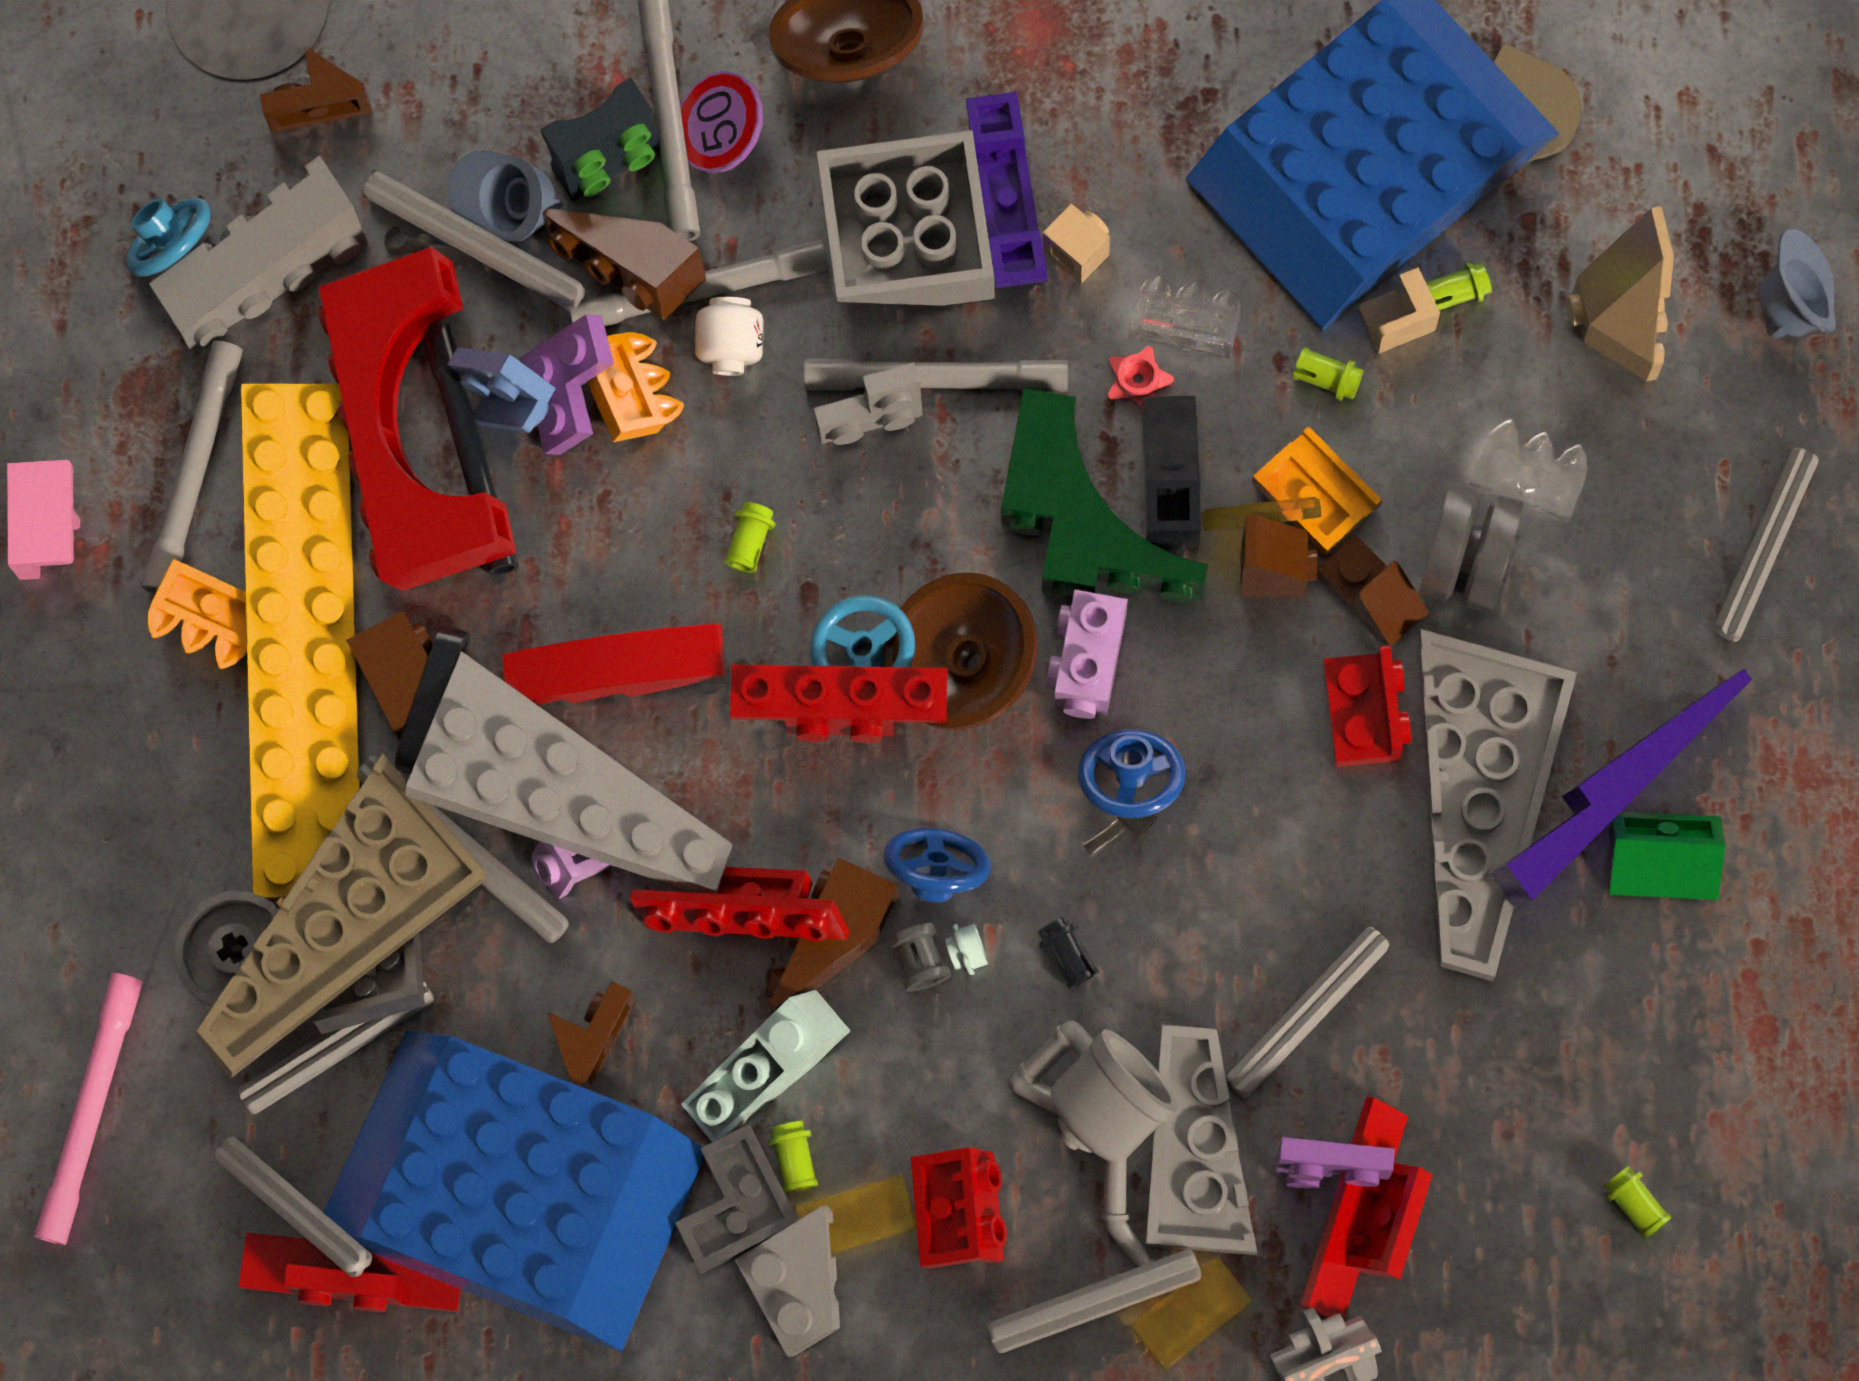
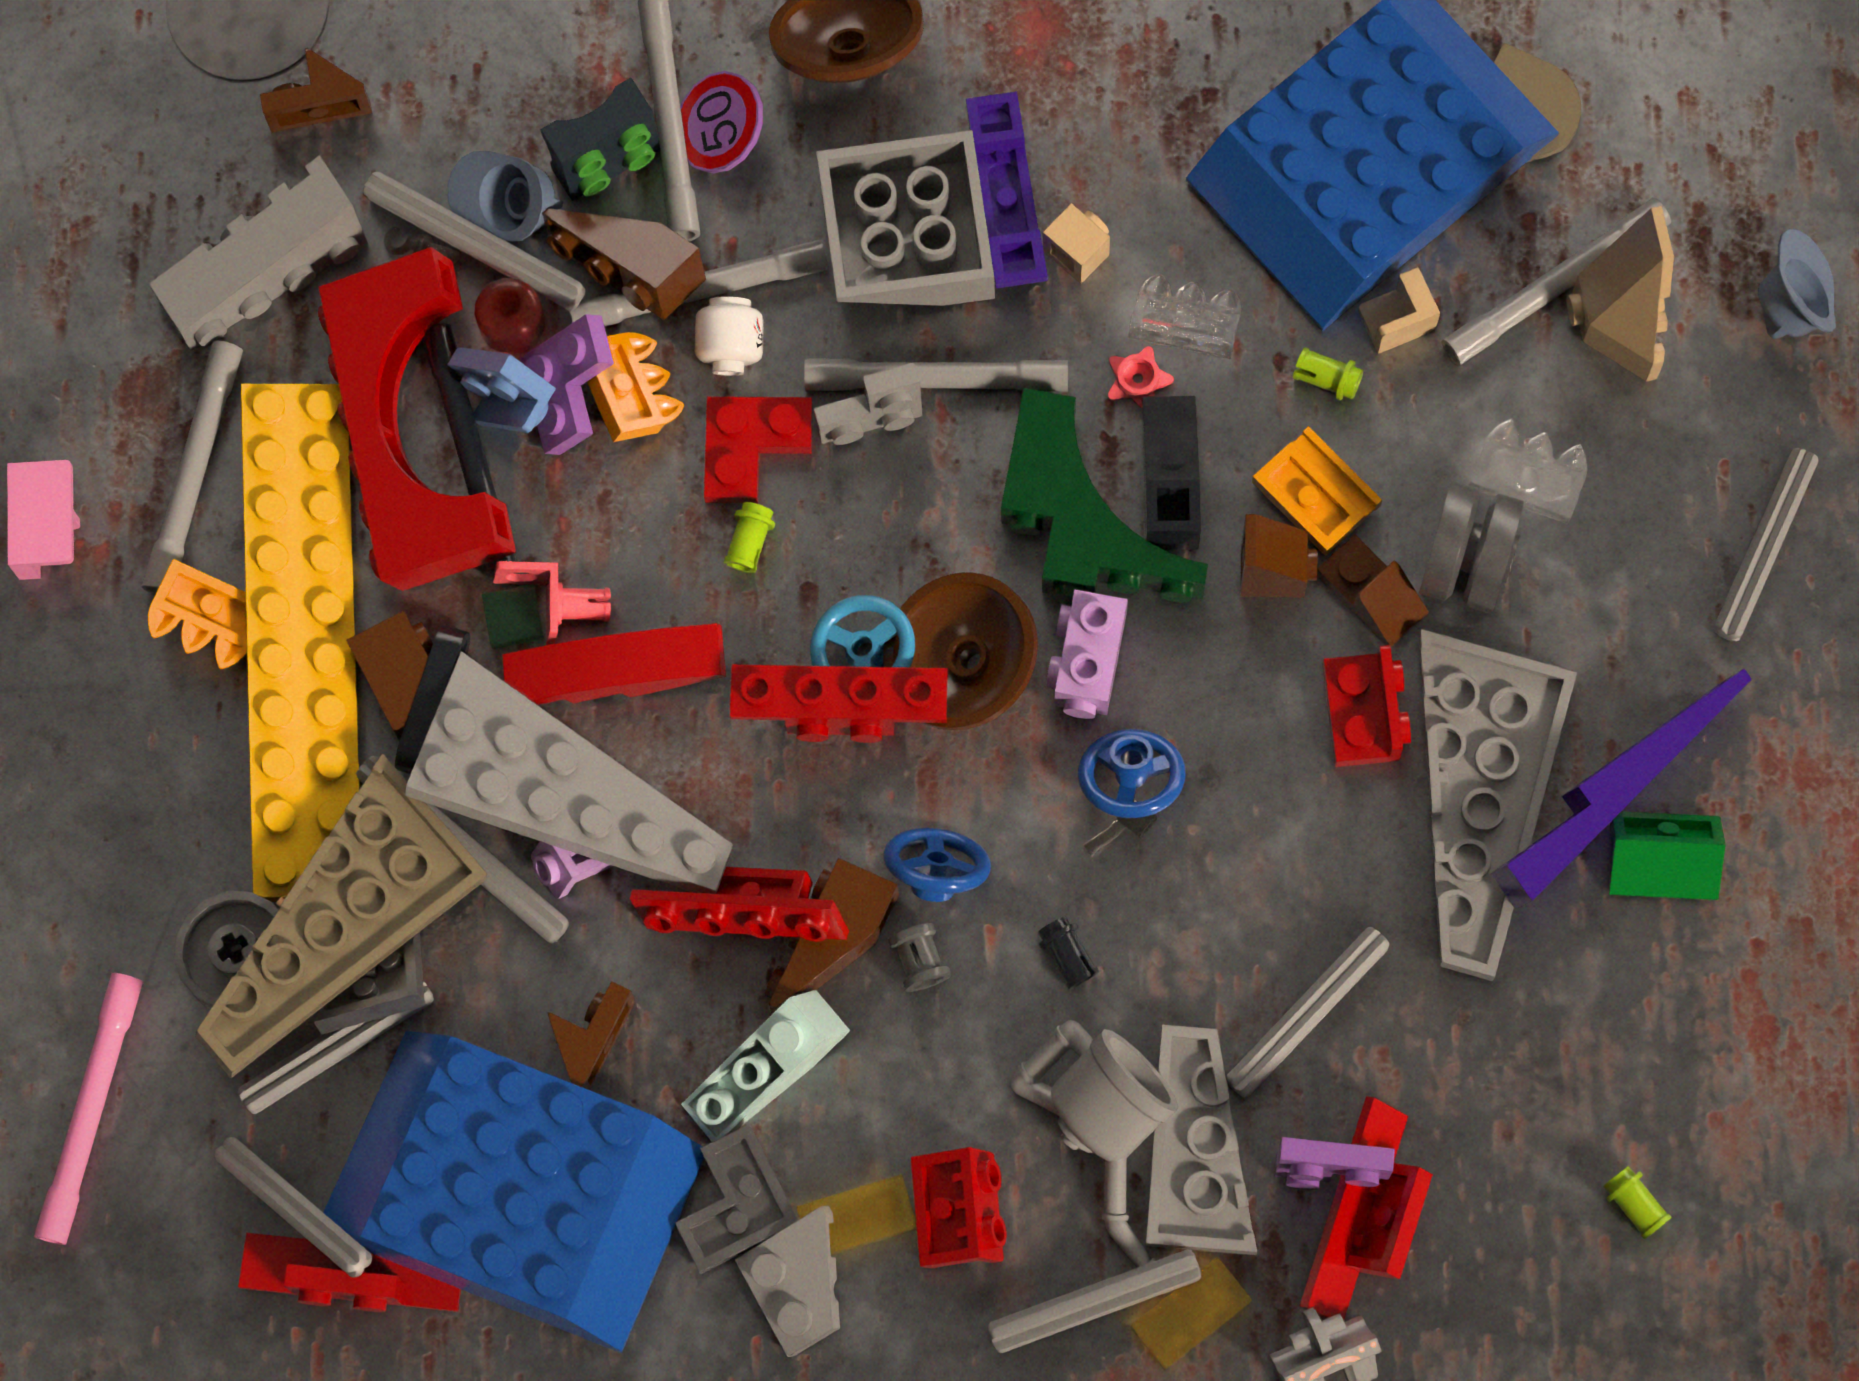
(162, 229): dark azure piece -> none
(509, 316): none -> clear red head
(513, 616): none -> clear green tile
(560, 601): none -> coral bracket
(740, 431): none -> red plate
(794, 1156): lime pin -> none
(966, 948): light aqua plate -> none
(1276, 510): clear yellow tile -> none
(1460, 286): lime pin -> none
(1487, 327): none -> light grey piece

